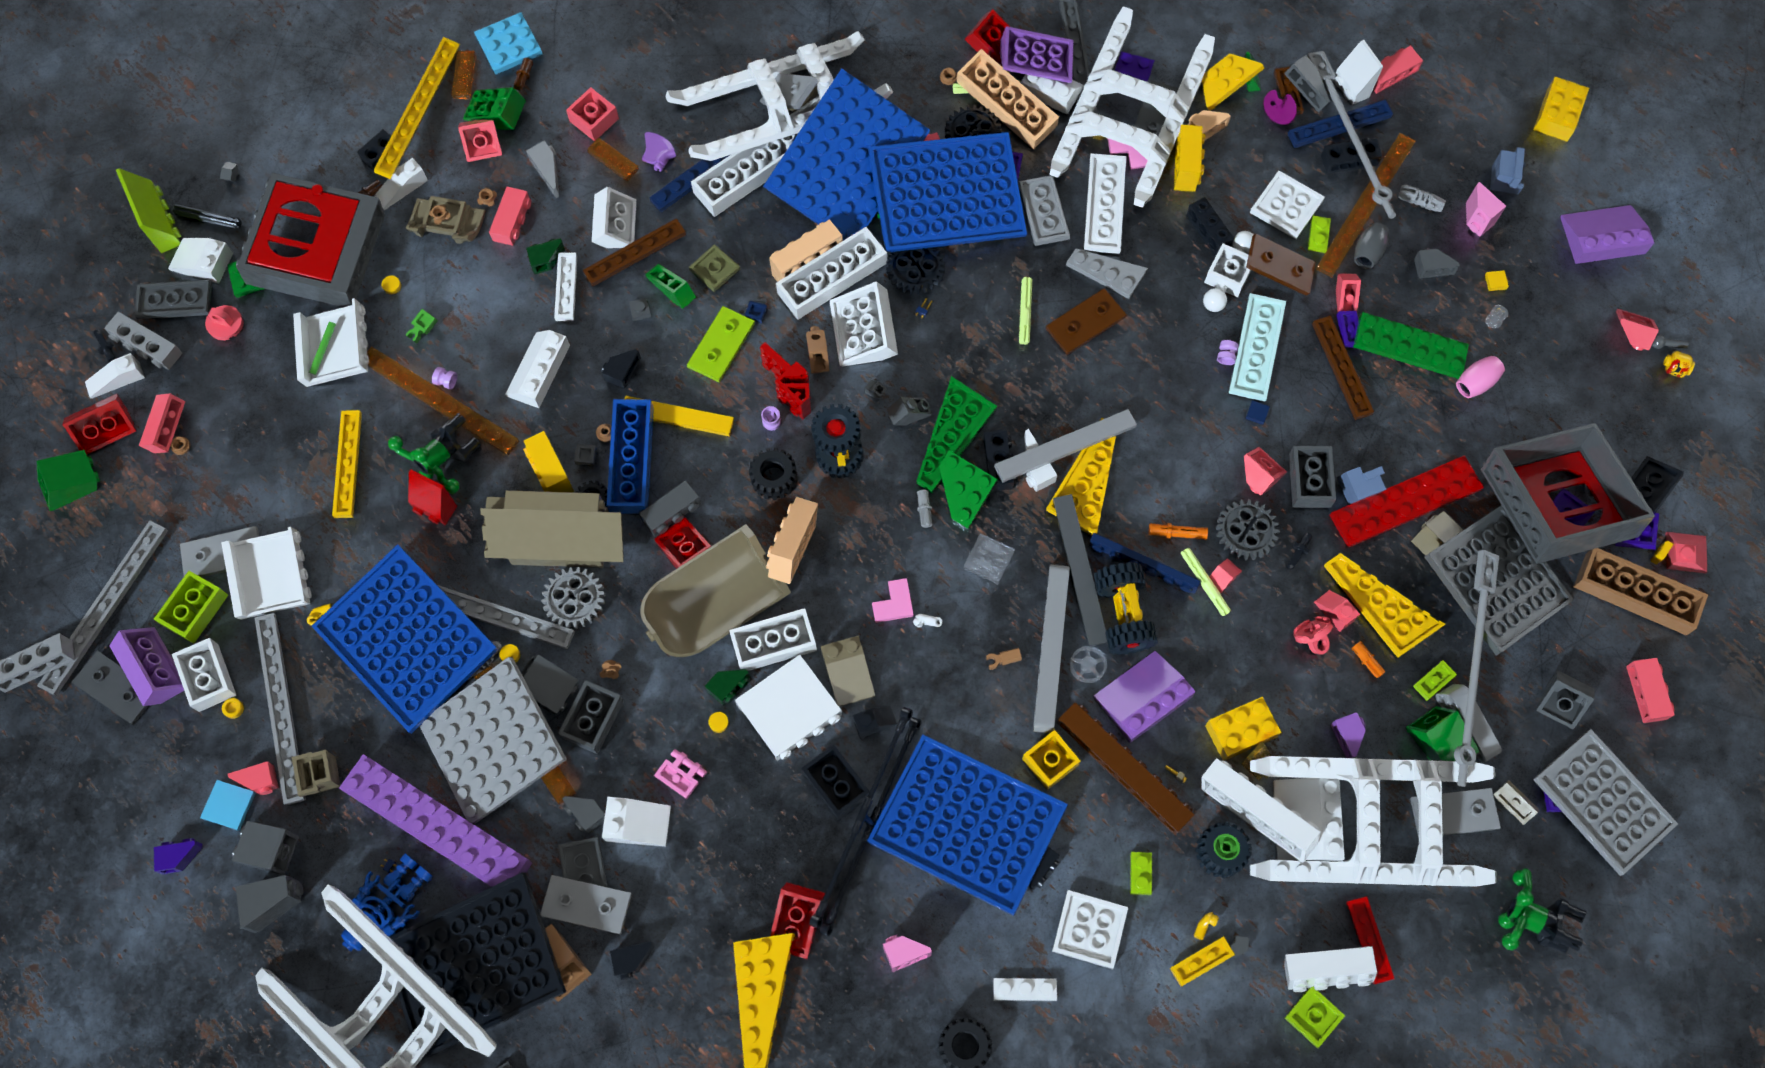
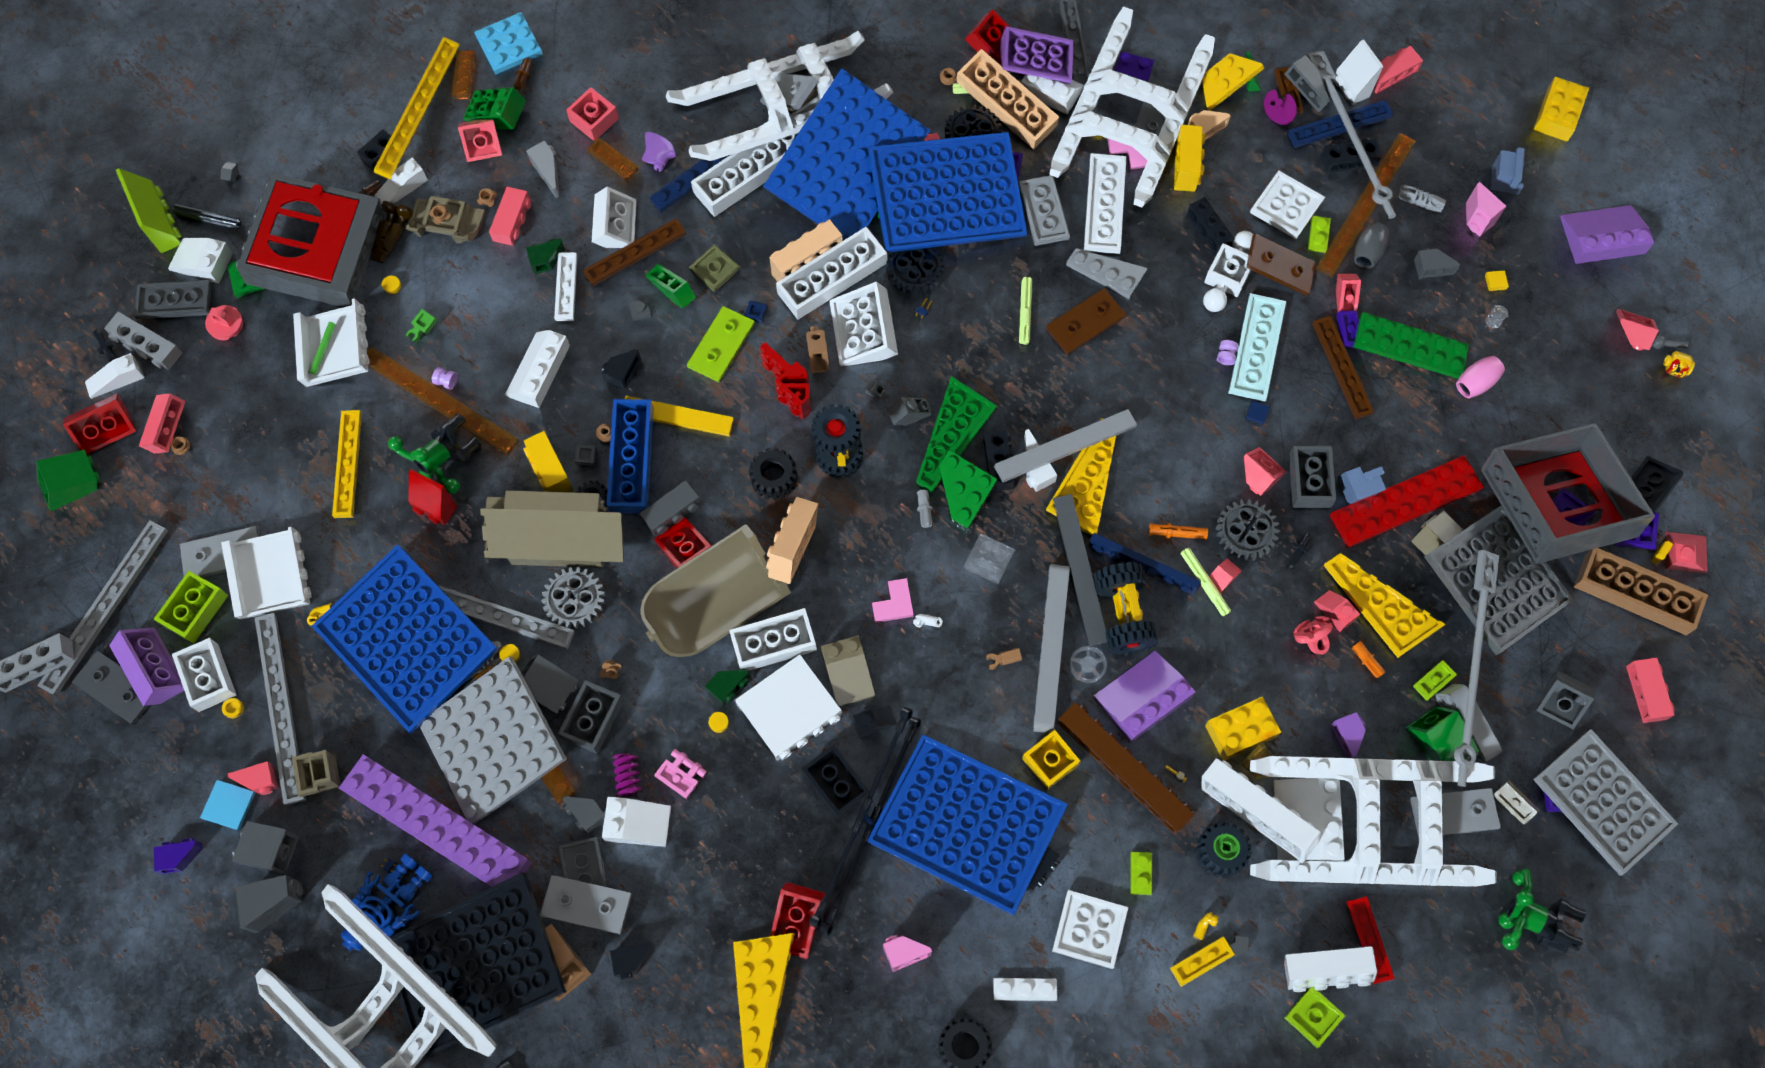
(390, 232): none -> dark brown piece
(626, 775): none -> magenta piece
(769, 414): lavender wheel -> none

